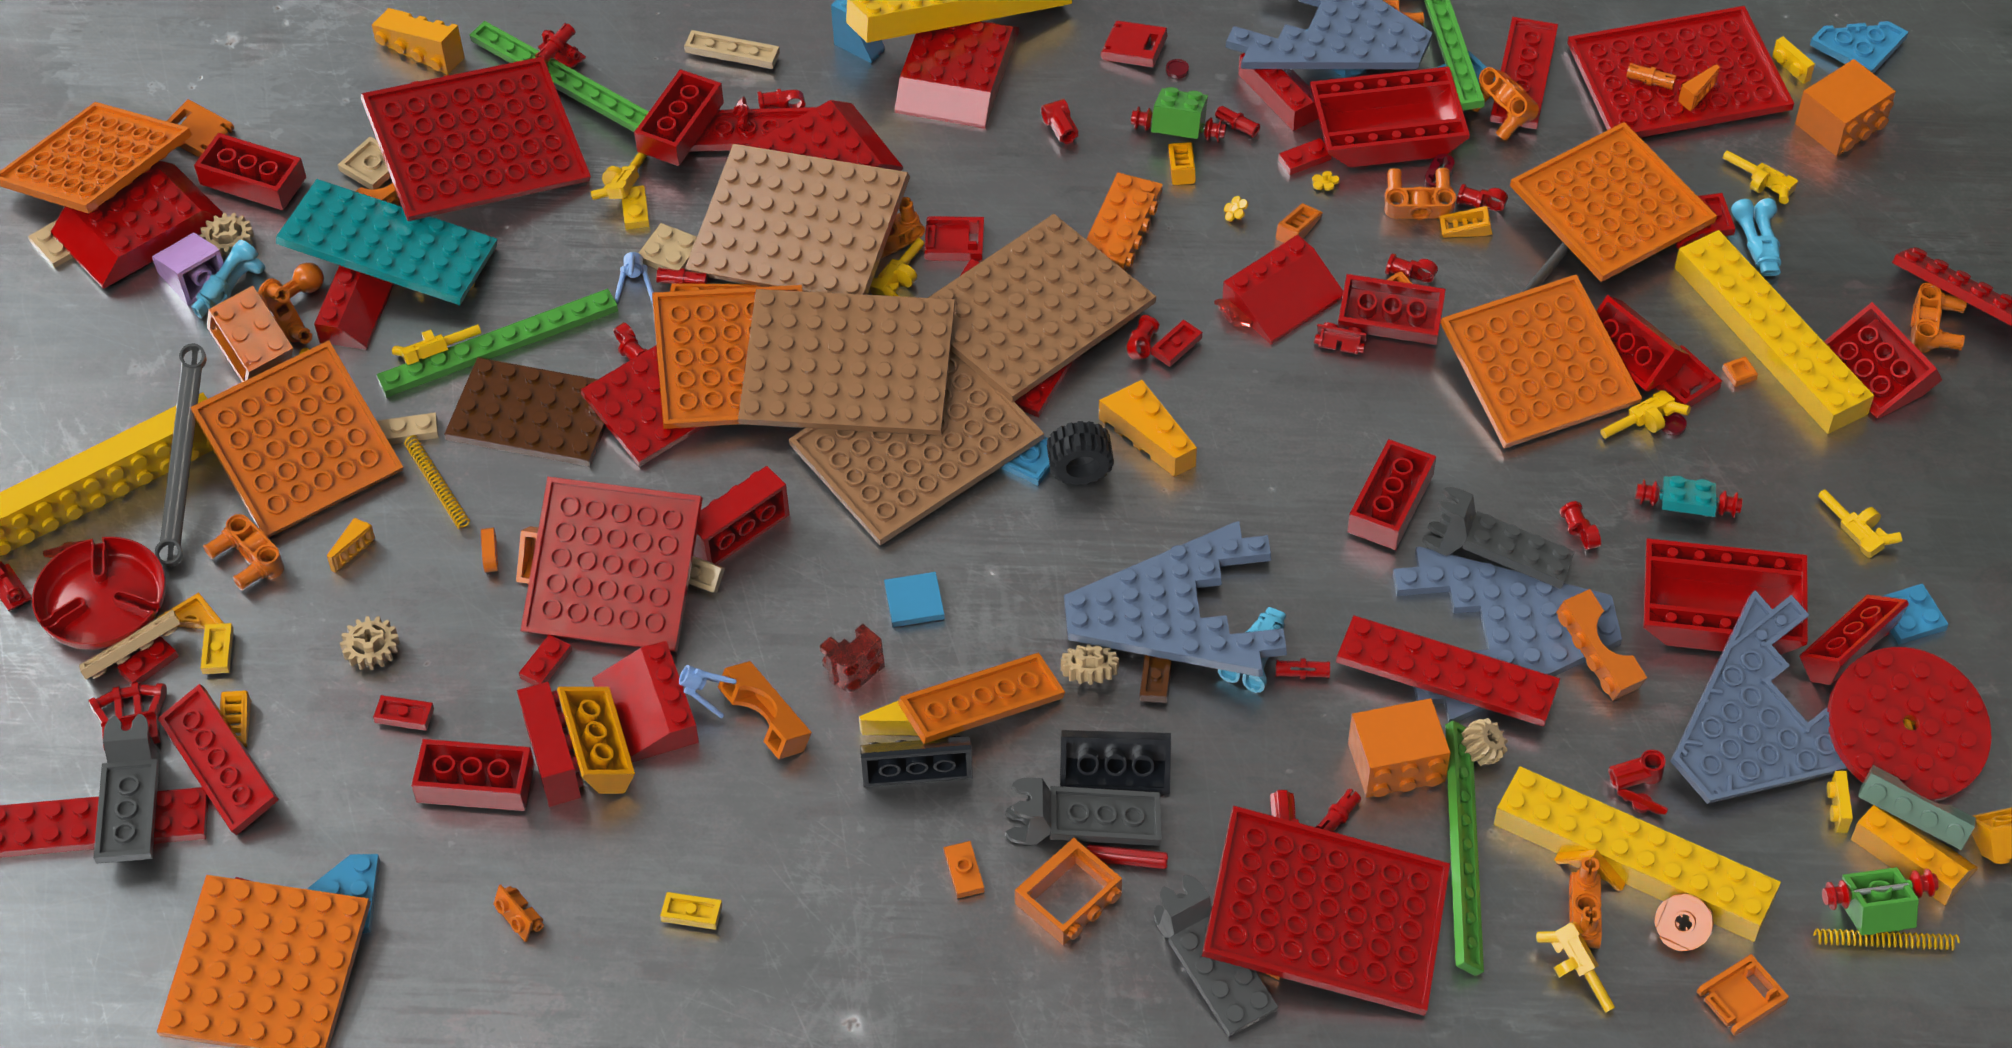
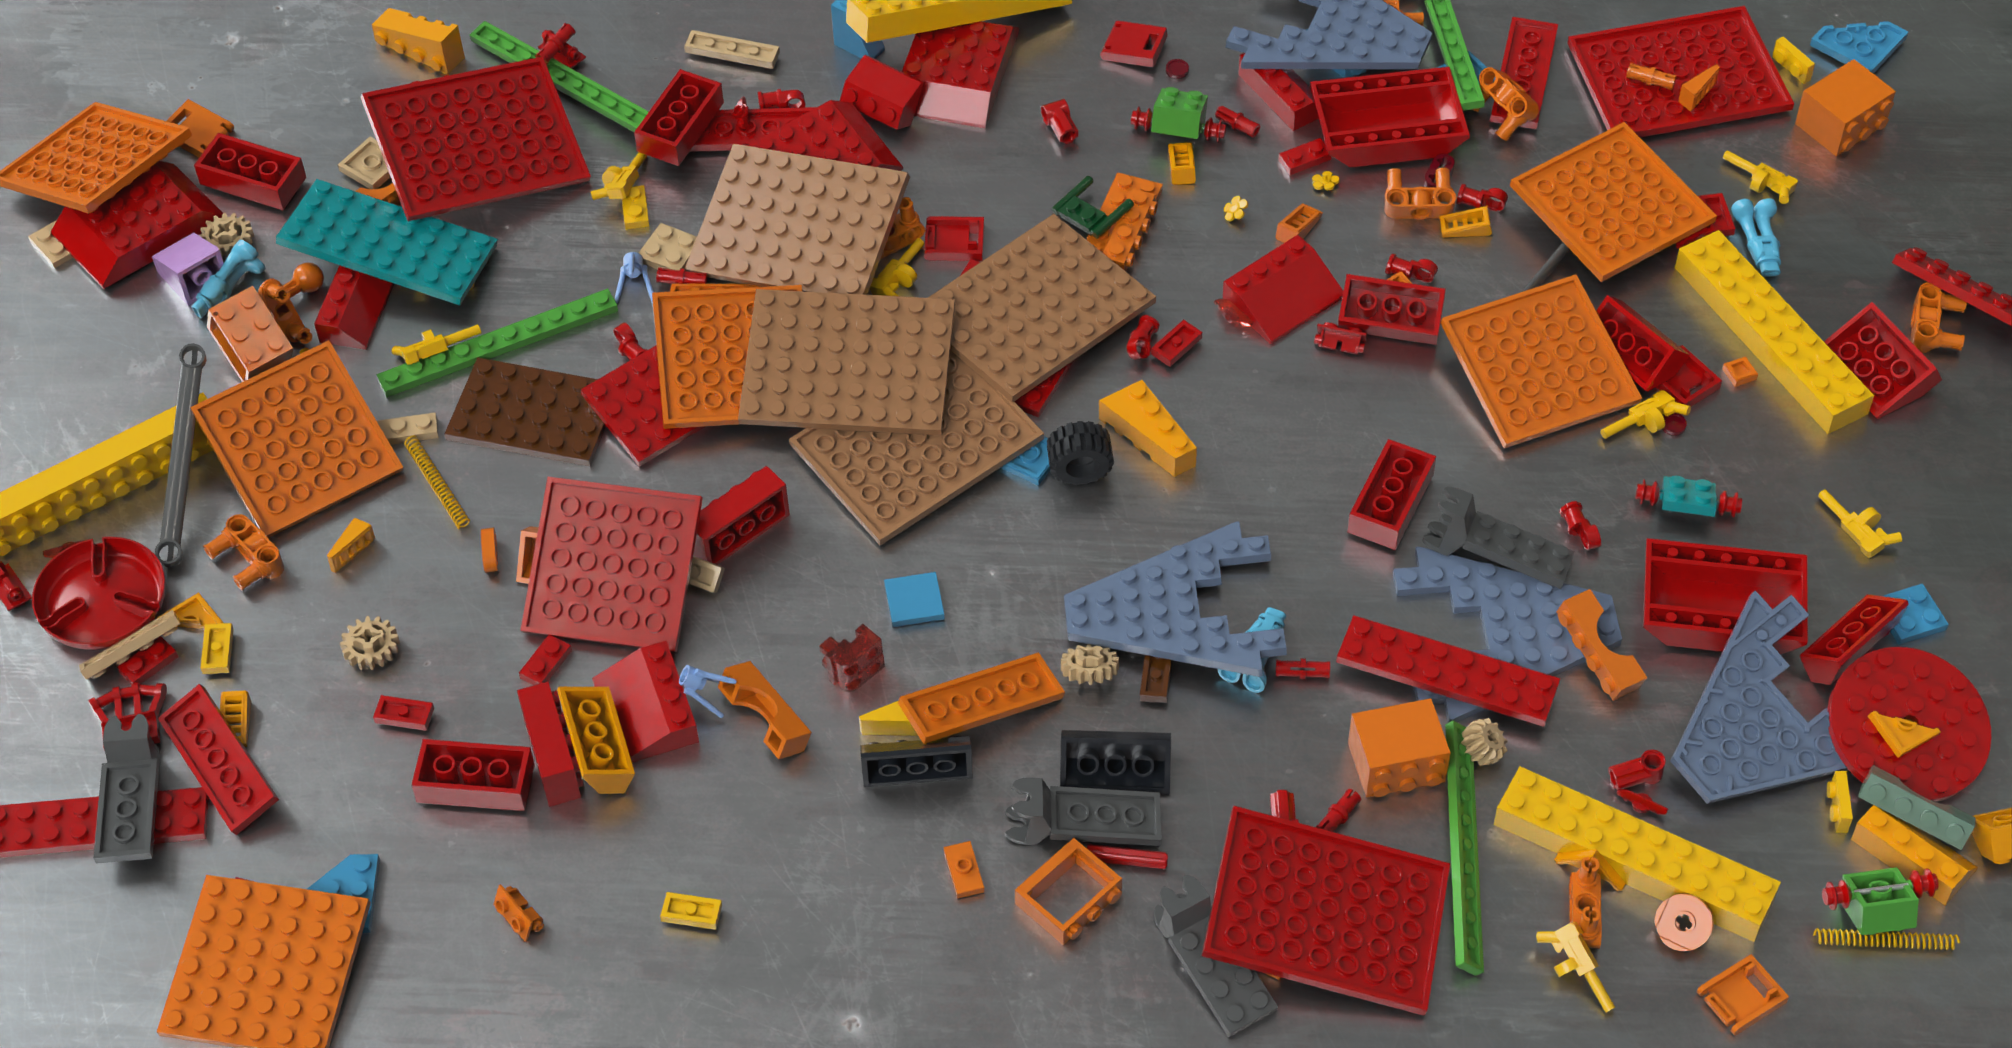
(882, 92): none -> red slope
(1085, 215): none -> dark green plate
(1901, 733): none -> light orange tile

